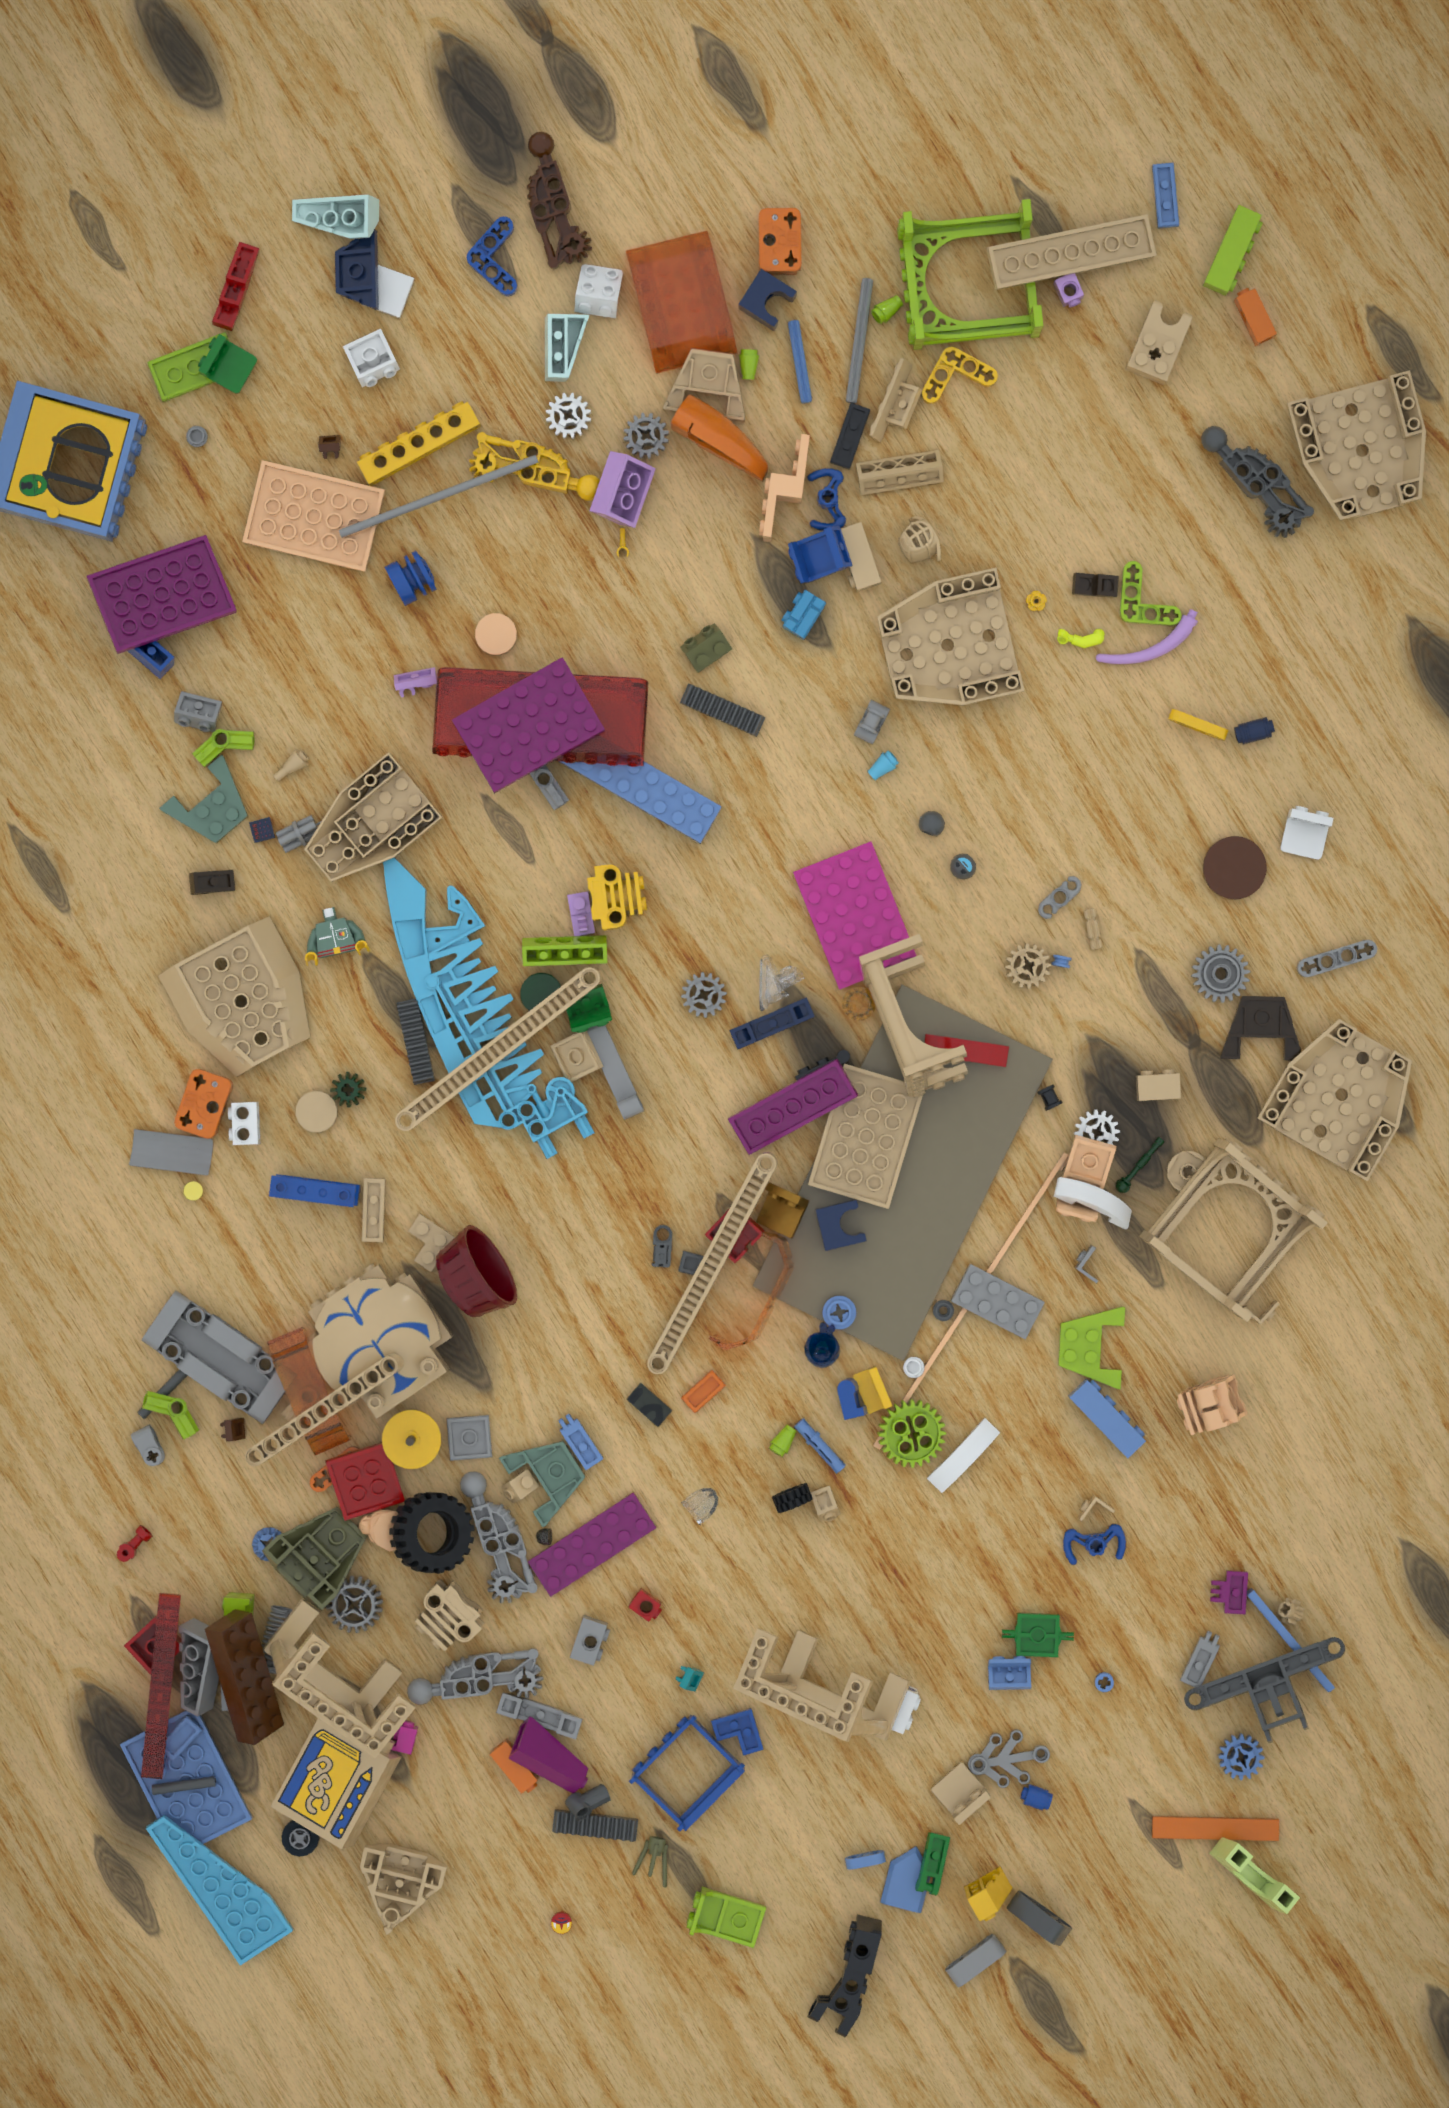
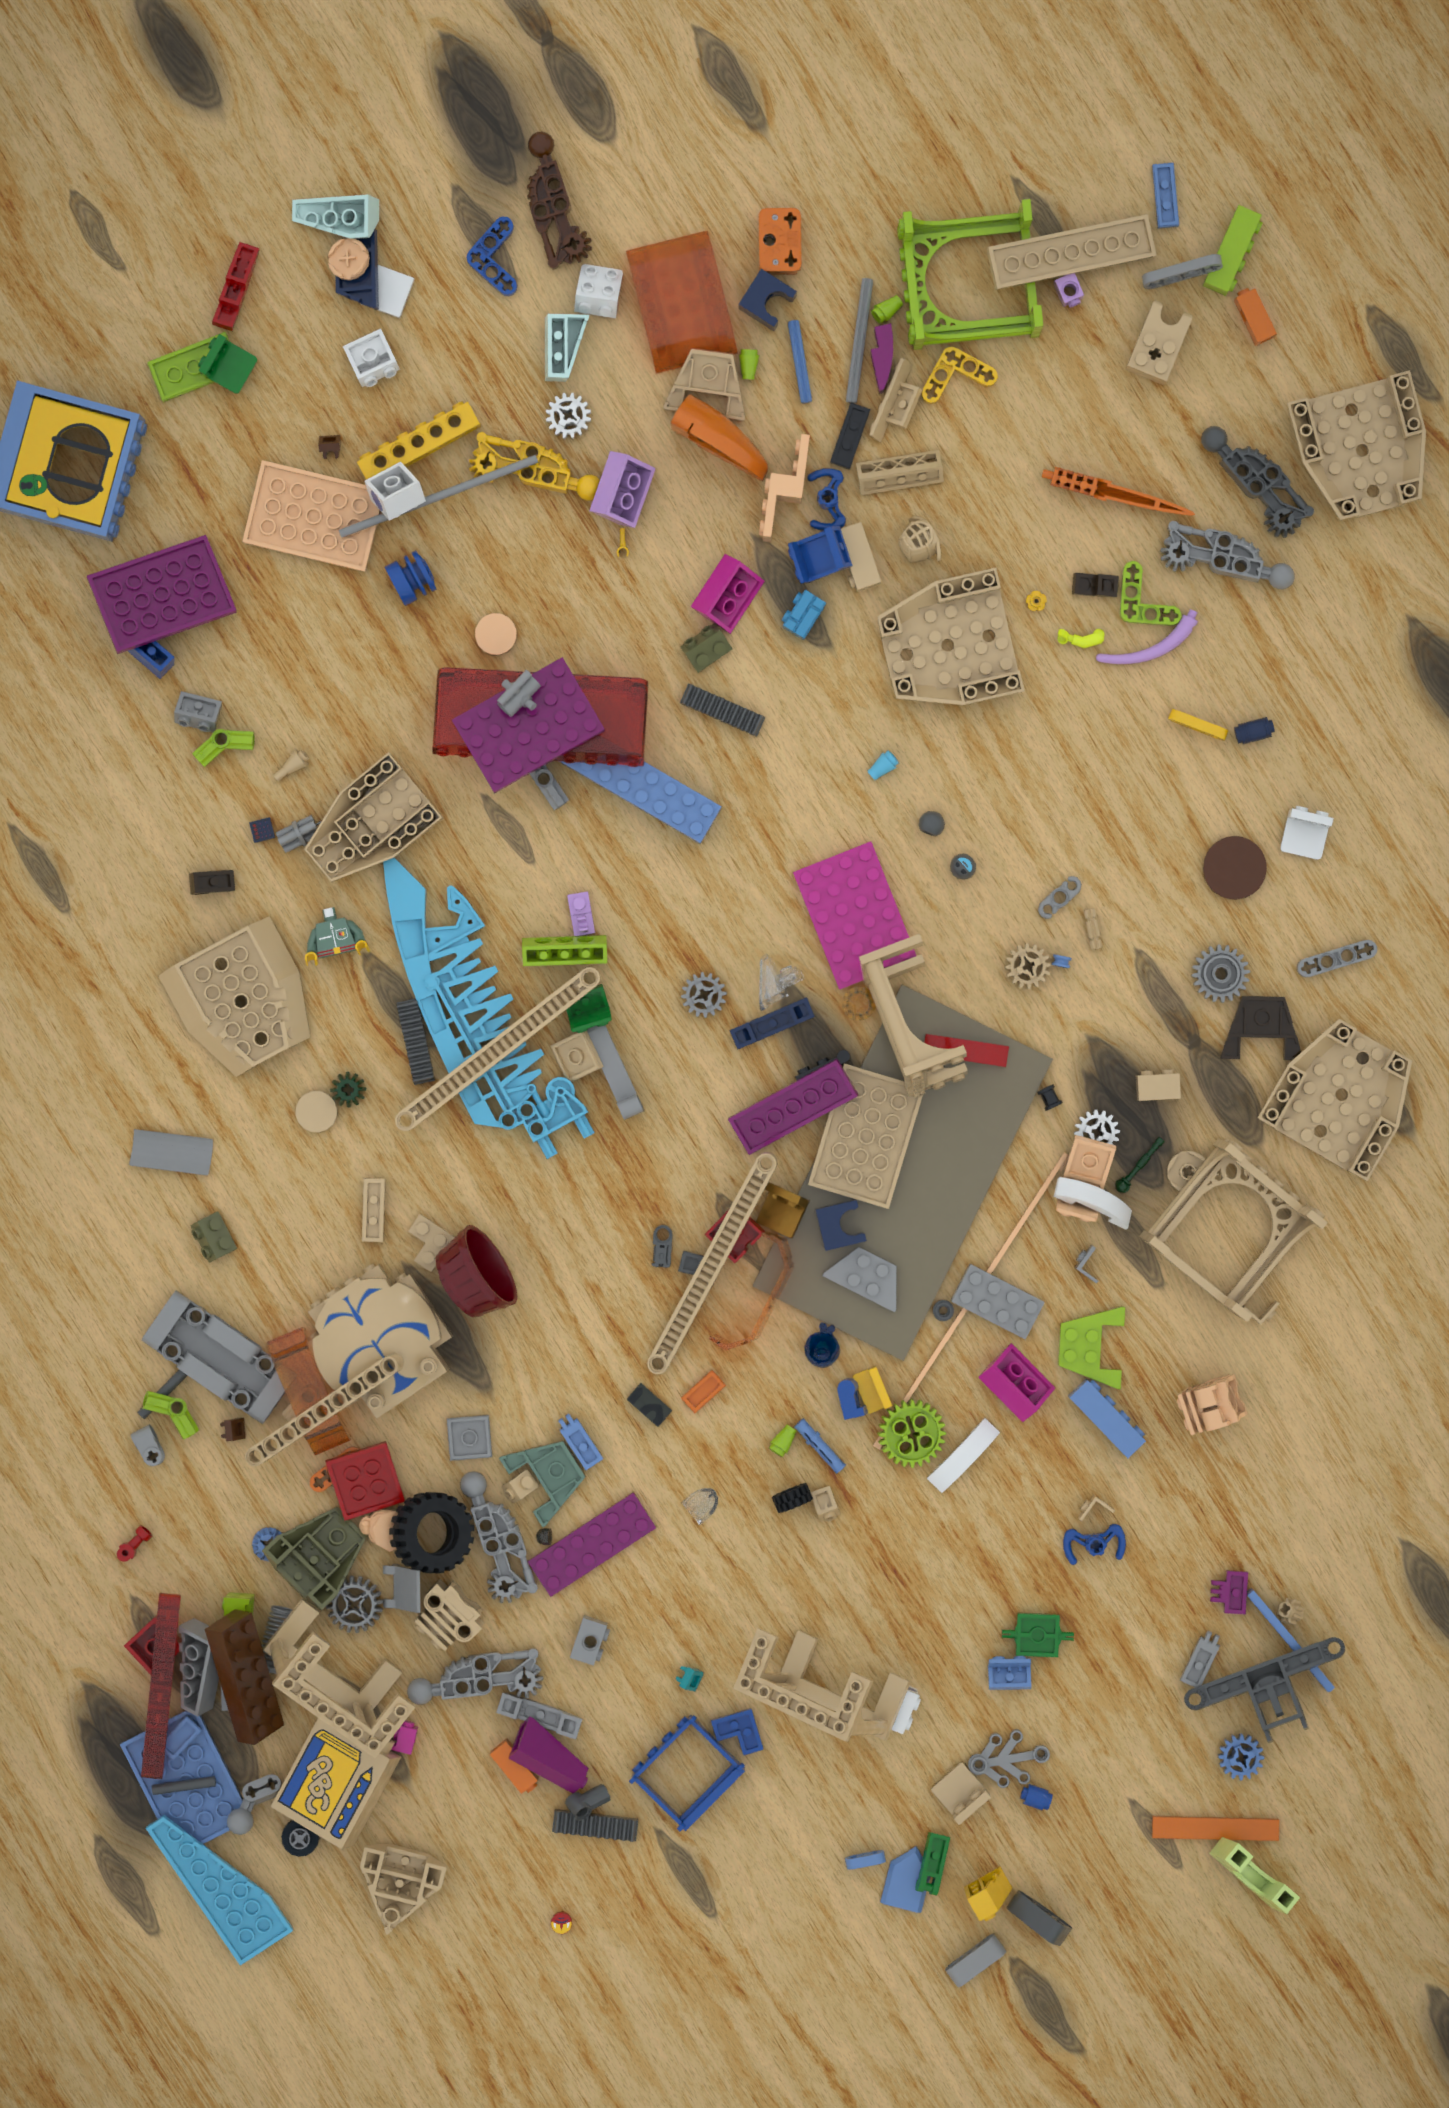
(192, 1190): light yellow piece -> none
(197, 436): light grey plate -> none
(197, 1102): orange axle -> none
(213, 1237): none -> olive bracket
(215, 813): sand green wing -> none
(241, 1819): none -> light grey beam
(251, 1123): white brick -> none
(314, 1190): blue fence -> none
(348, 259): none -> light nougat tile
(395, 491): none -> white brick
(405, 1588): none -> light grey flag
(411, 1439): yellow piece -> none
(421, 678): lavender plate -> none
(518, 694): none -> light grey pin
(537, 988): dark green tile -> none
(615, 896): yellow piece -> none
(639, 445): light grey gear -> none
(640, 1597): red brick -> none
(656, 1846): olive plant -> none
(725, 1917): lime bracket -> none
(727, 593): none -> dark pink slope
(847, 1317): medium blue gear -> none
(860, 1958): black brick -> none
(866, 1276): none -> light grey wing
(871, 722): light grey piece -> none
(882, 355): none -> magenta slope
(913, 1367): white plate -> none
(1016, 1382): none -> dark pink slope
(1100, 1677): medium blue bush -> none
(1104, 490): none -> orange piece
(1182, 271): none -> light grey beam
(1239, 551): none -> light grey arm

